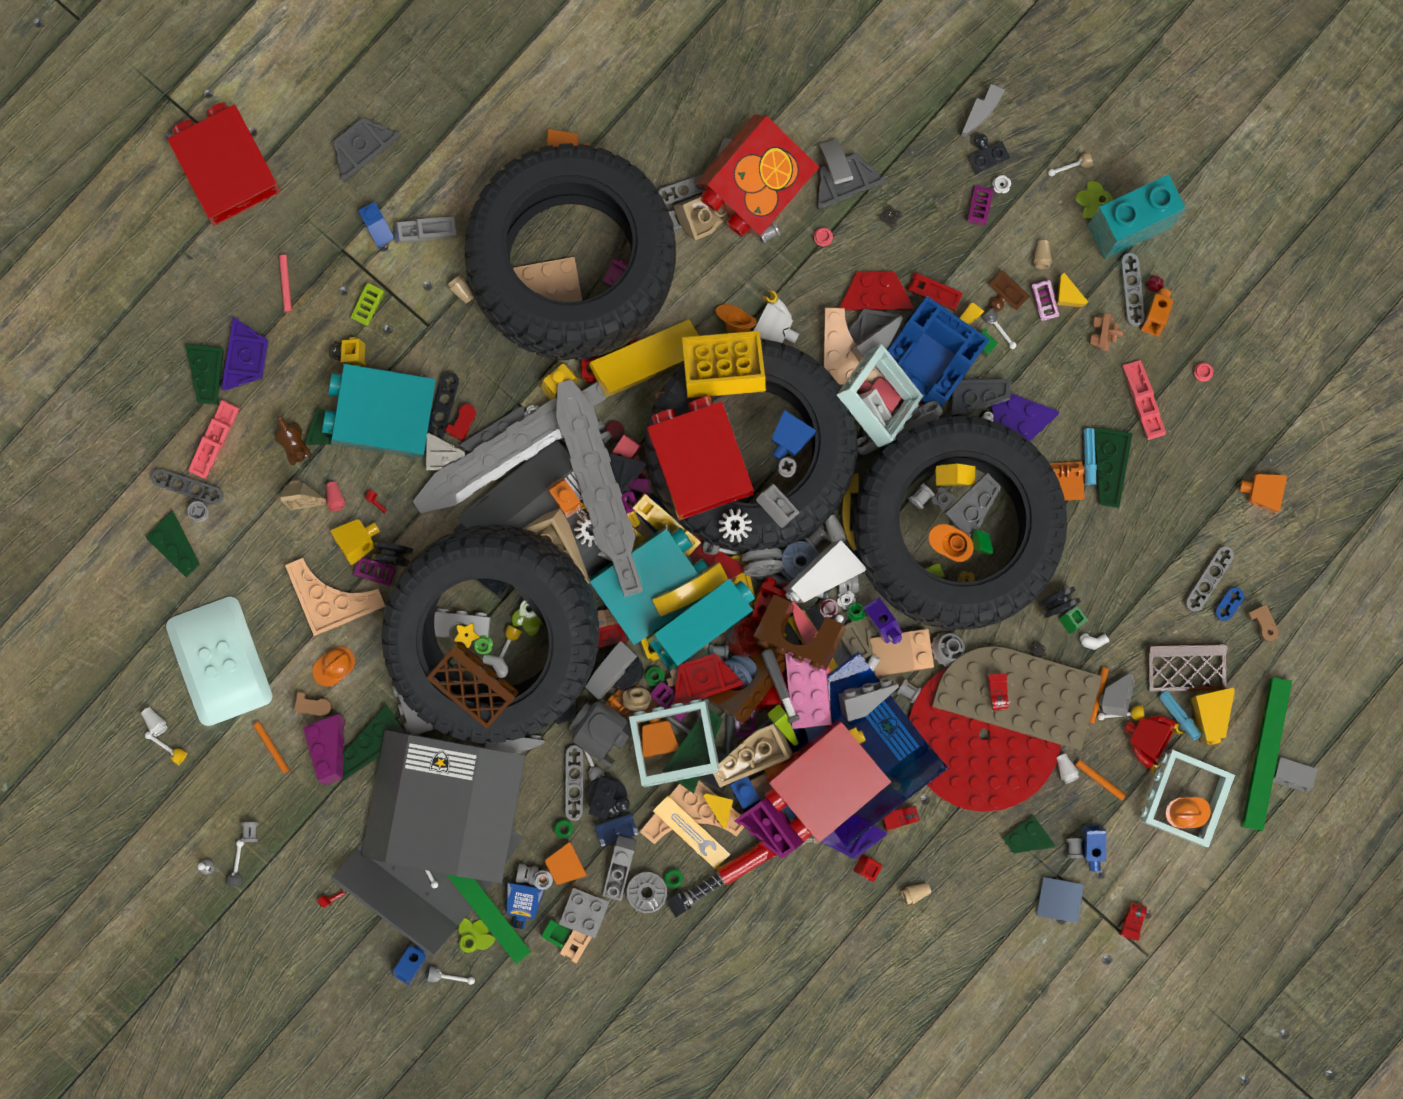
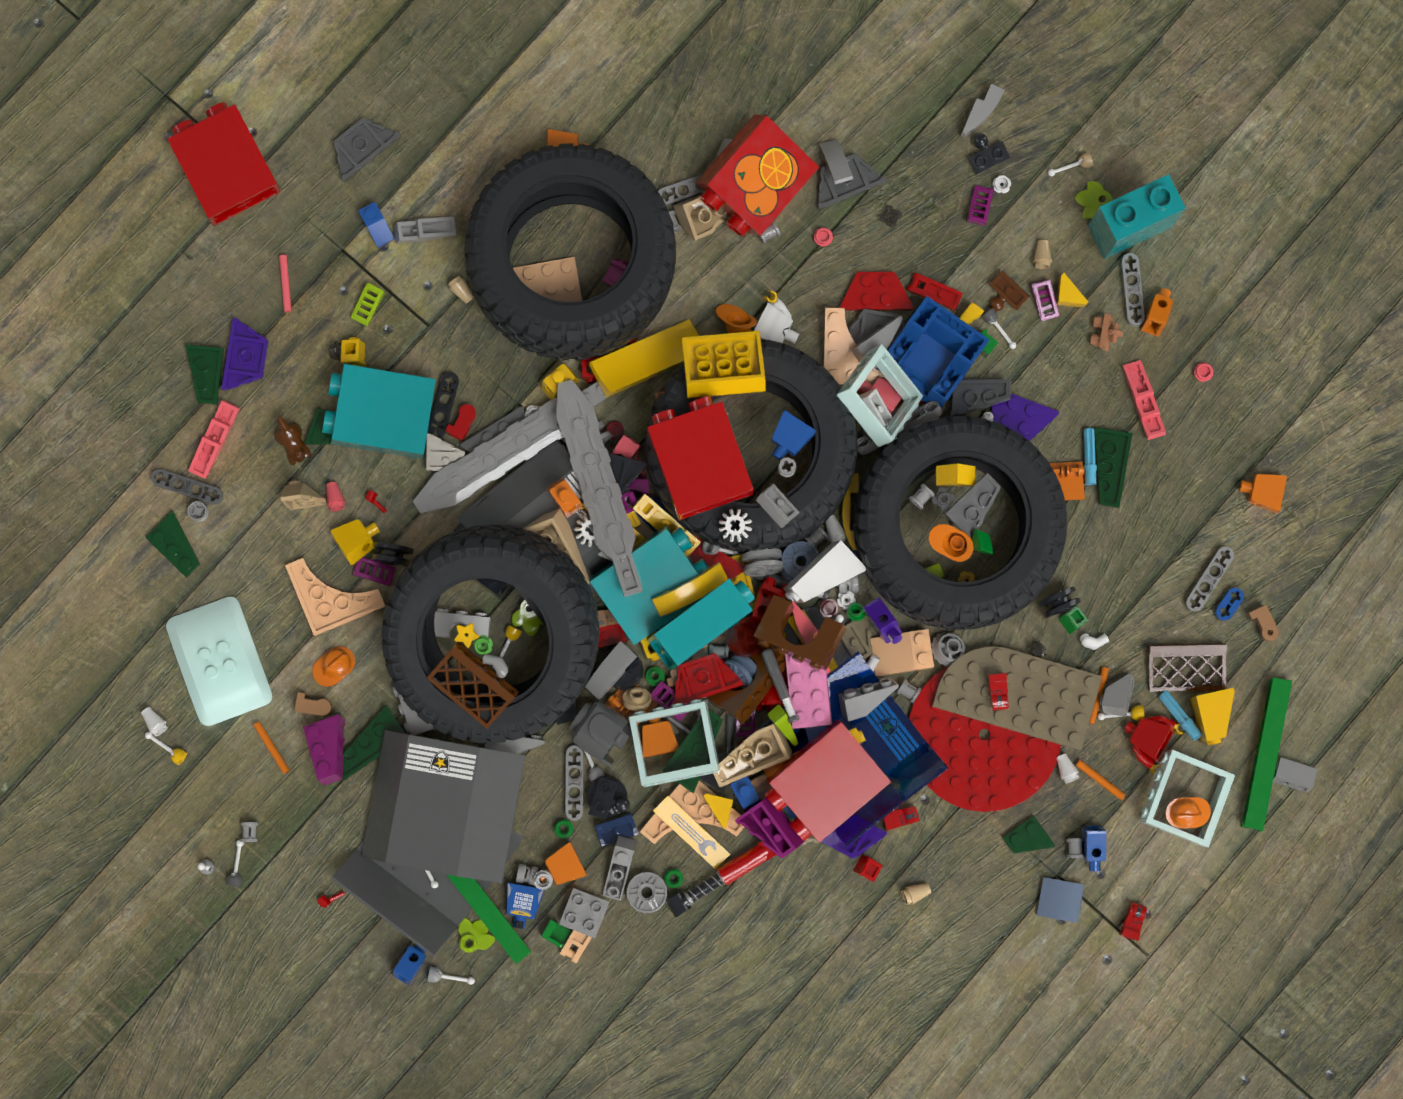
(1154, 283): dark red plate -> none

